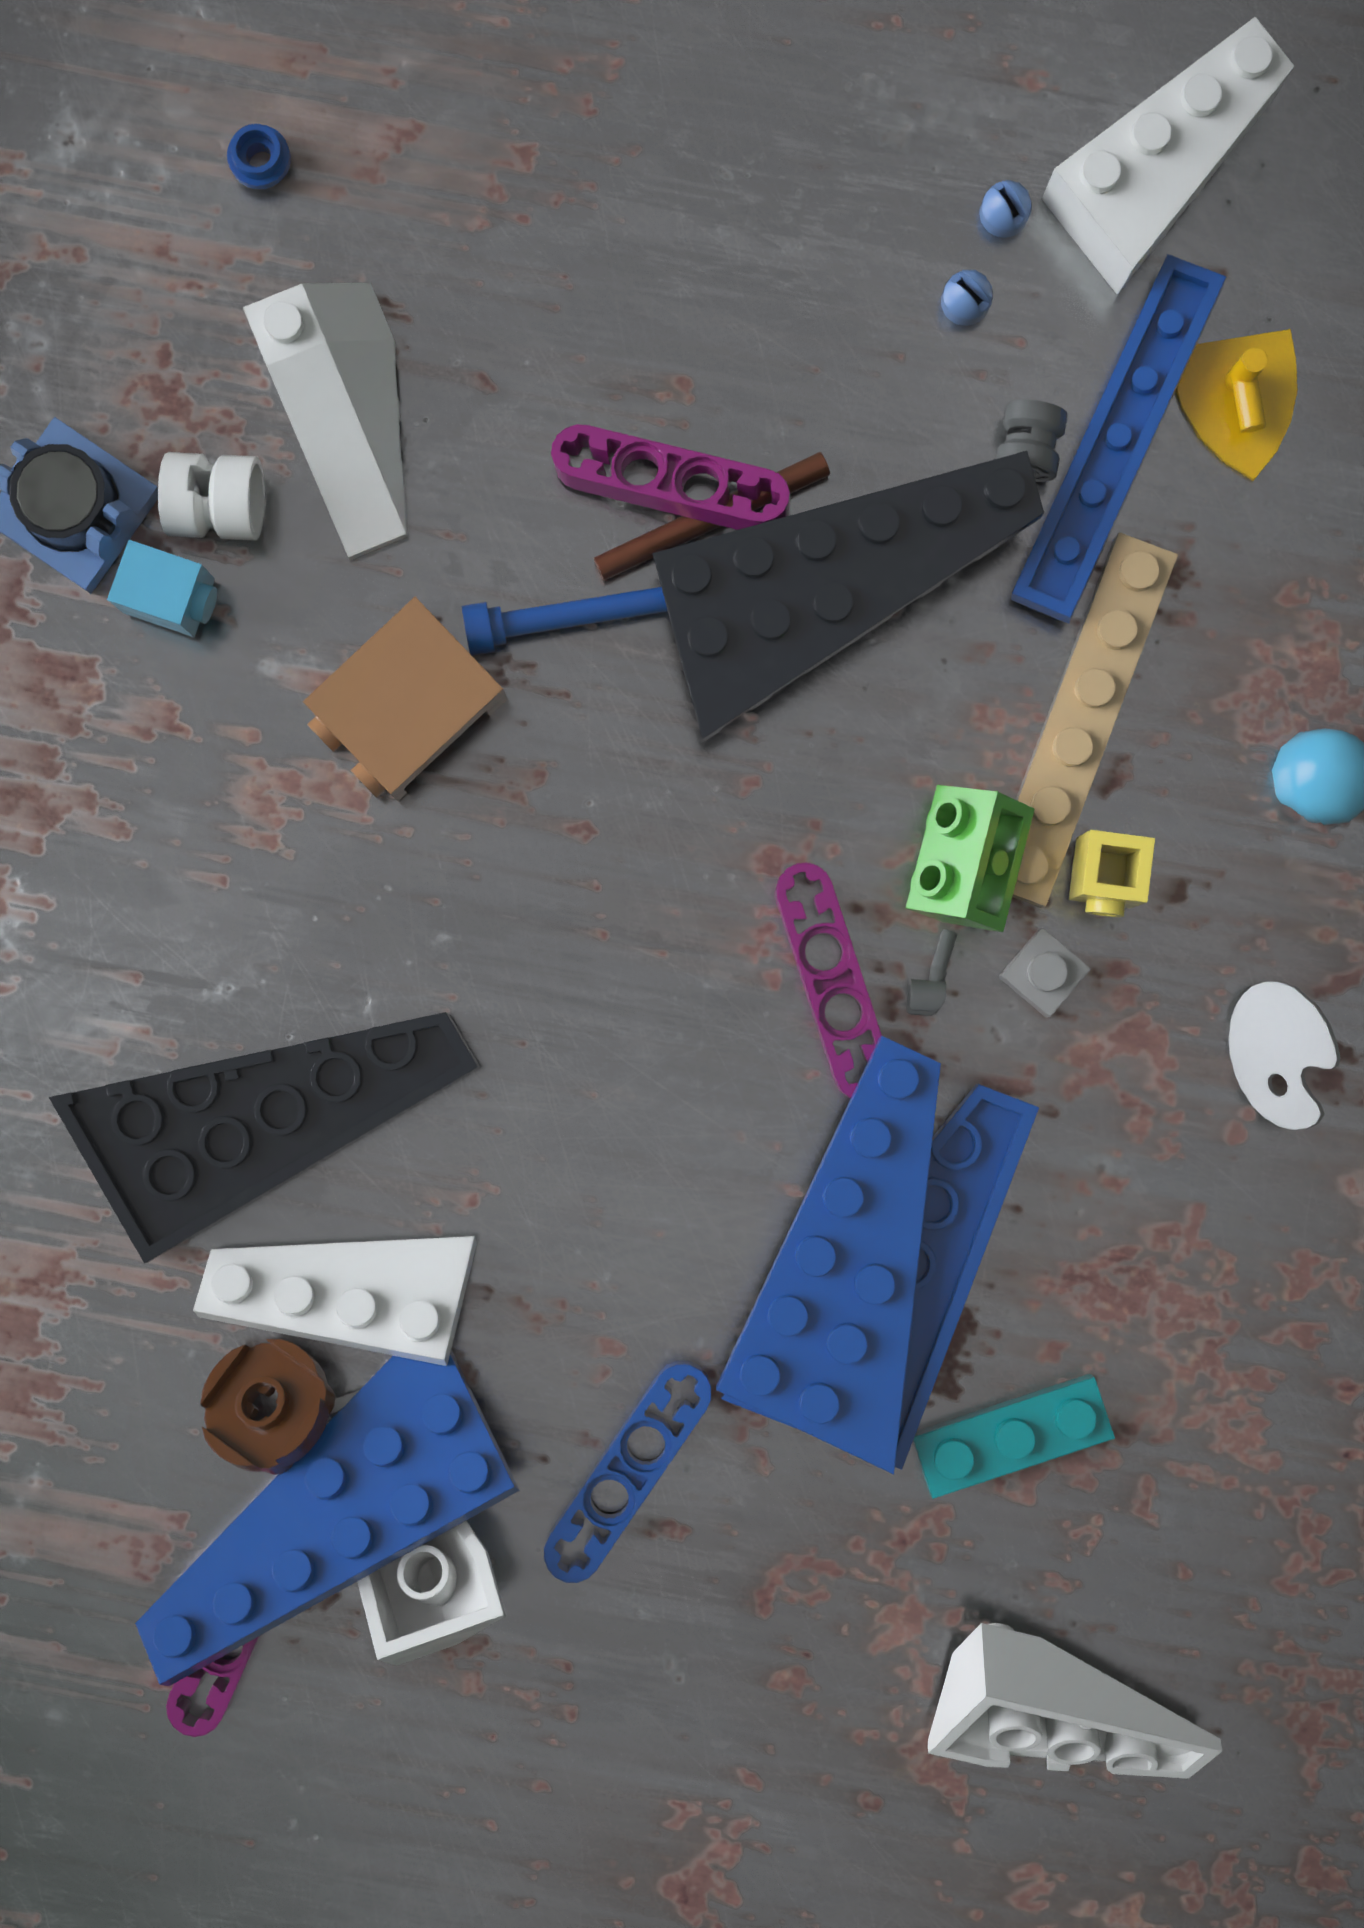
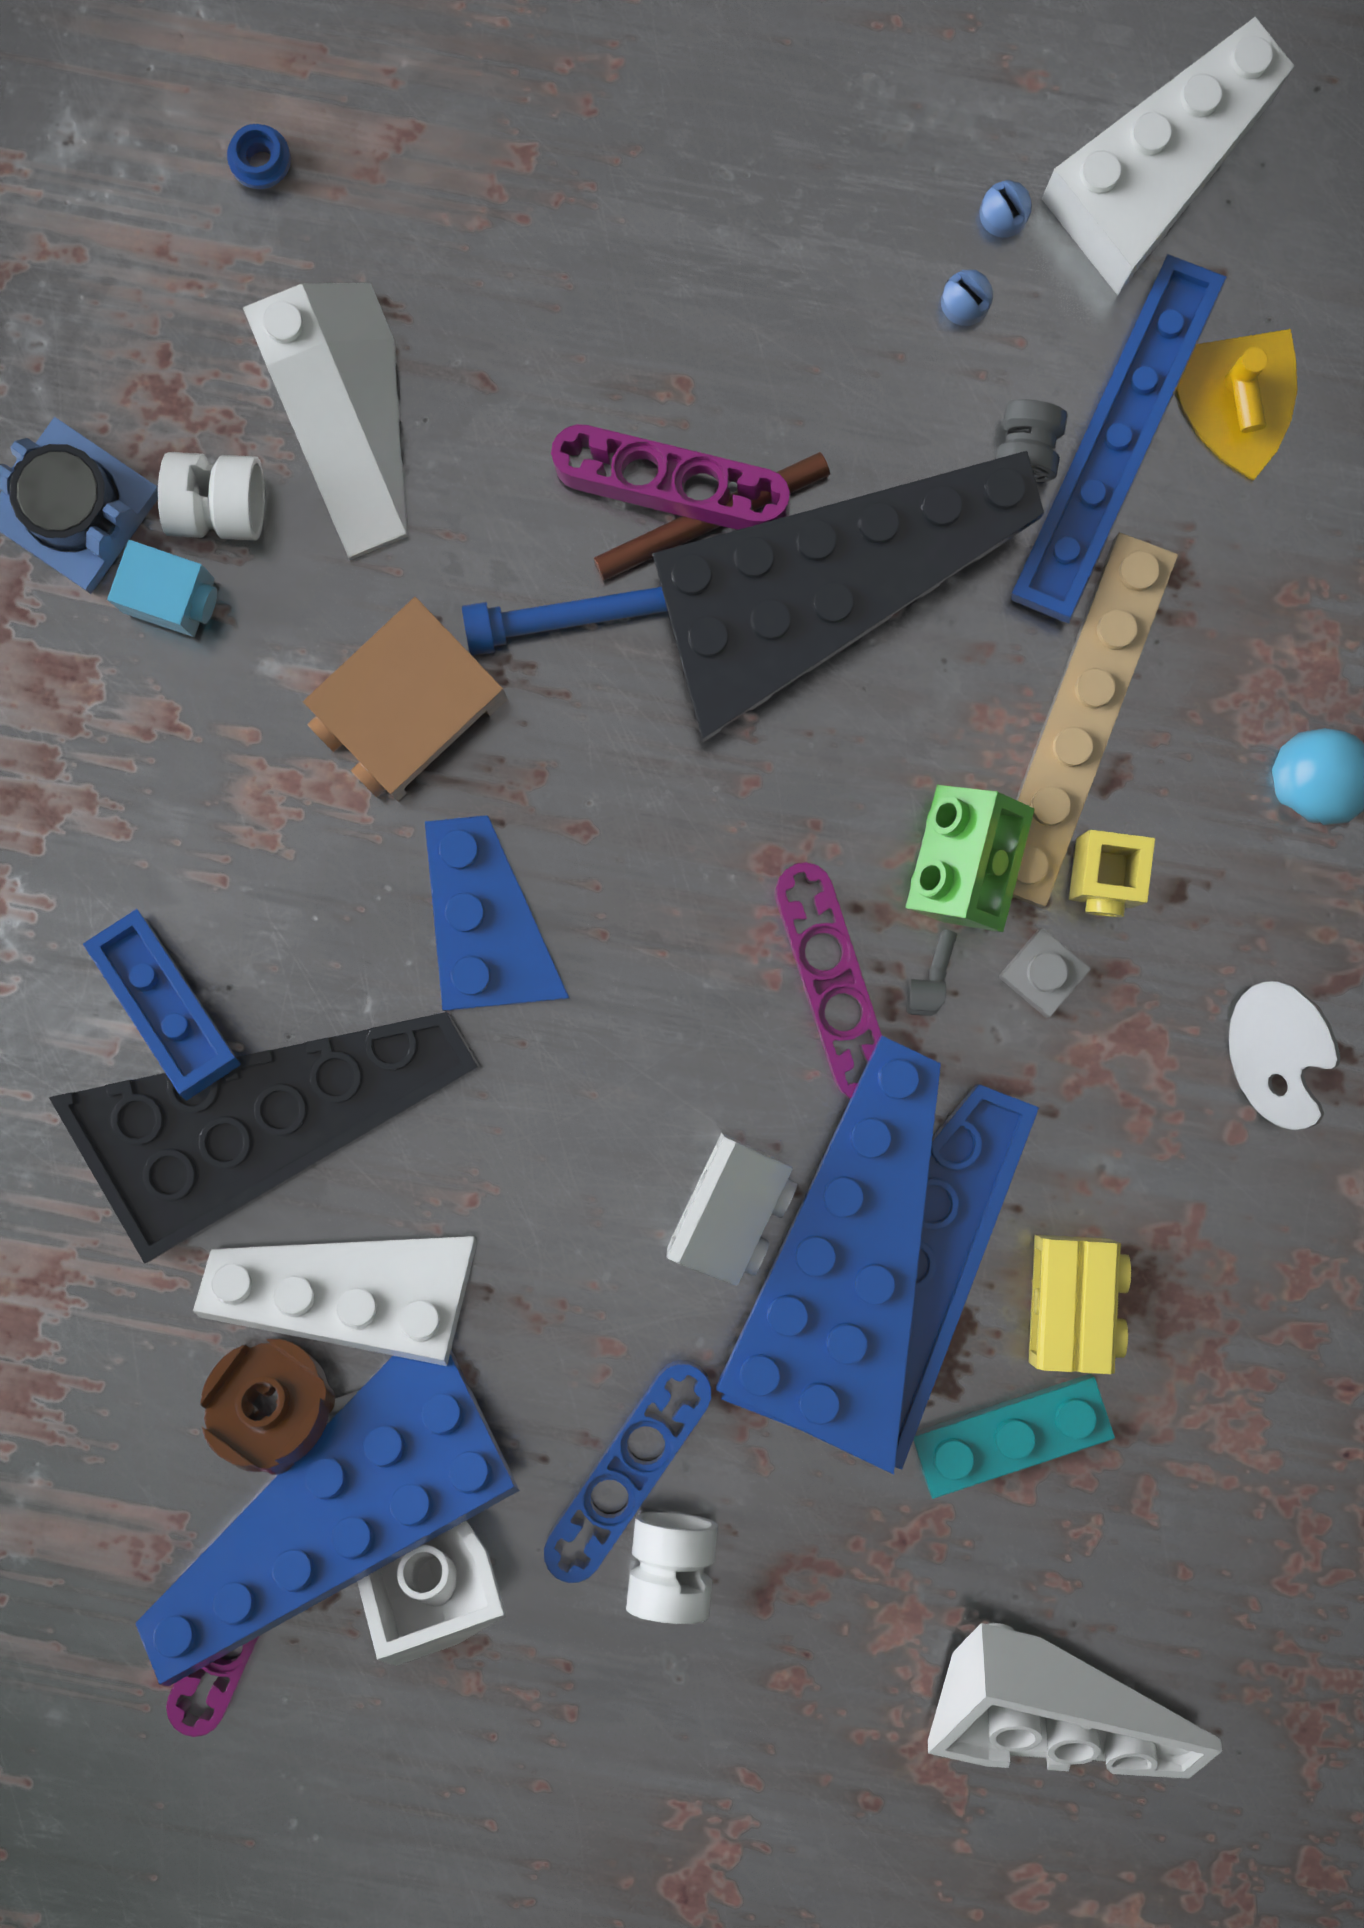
(161, 1004): none -> blue plate
(482, 923): none -> blue wing
(671, 1573): none -> white wheel
(730, 1211): none -> white slope
(1077, 1304): none -> light yellow brick

